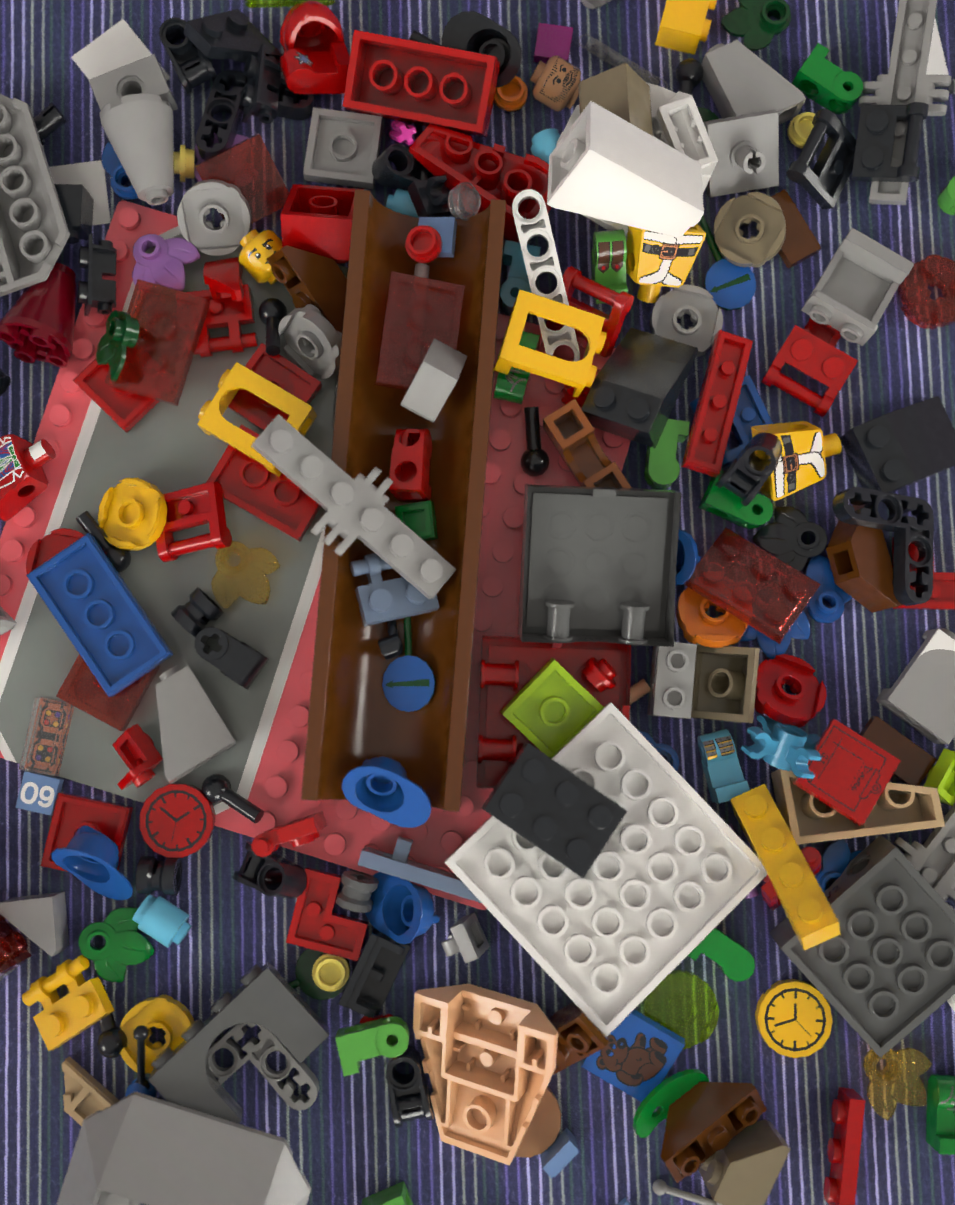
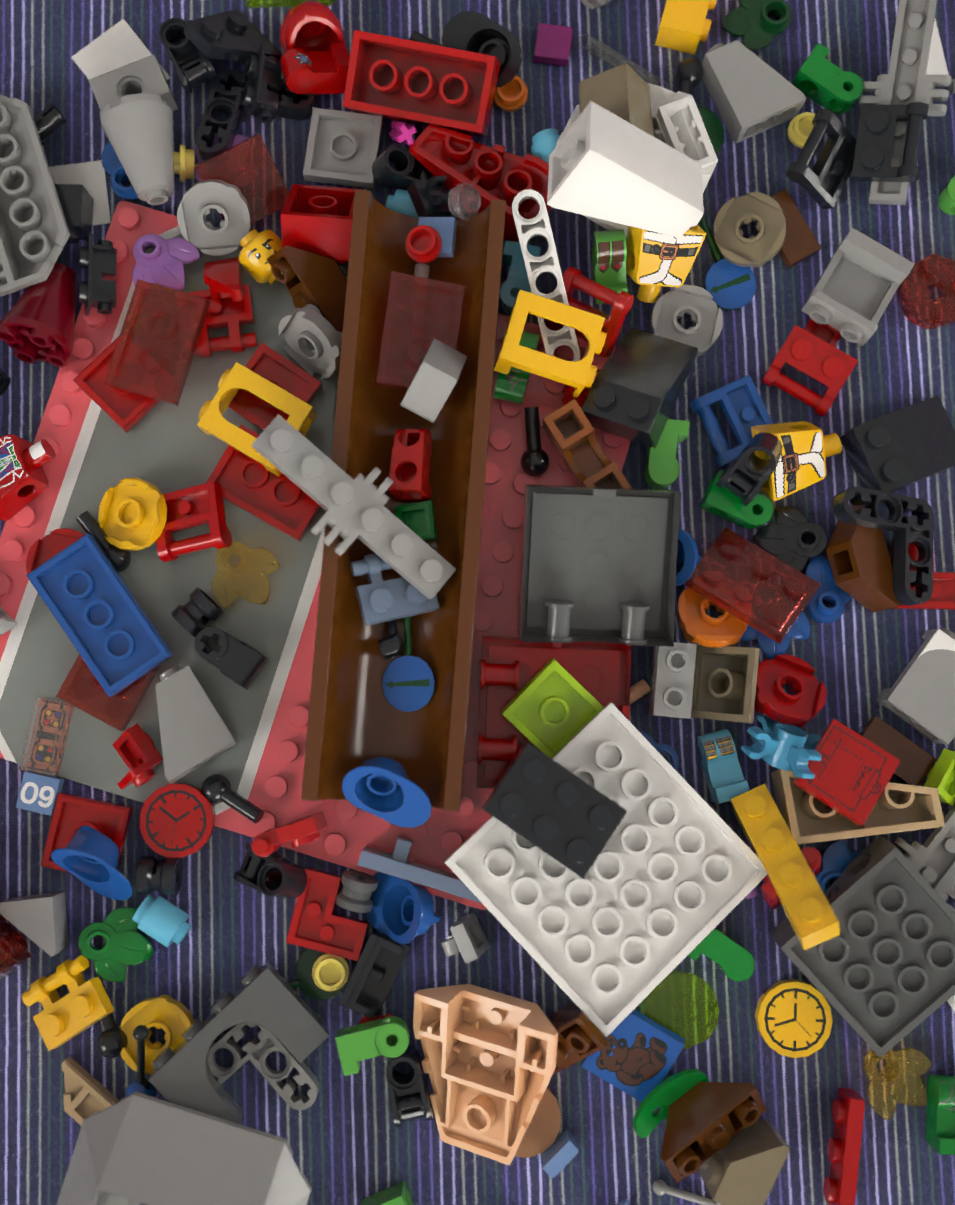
(121, 332): dark green plate -> none
(271, 313): black bar -> none
(556, 83): medium nougat head -> none
(600, 674): red plate -> none
(717, 403): red tile -> none
(745, 153): light grey tile -> none

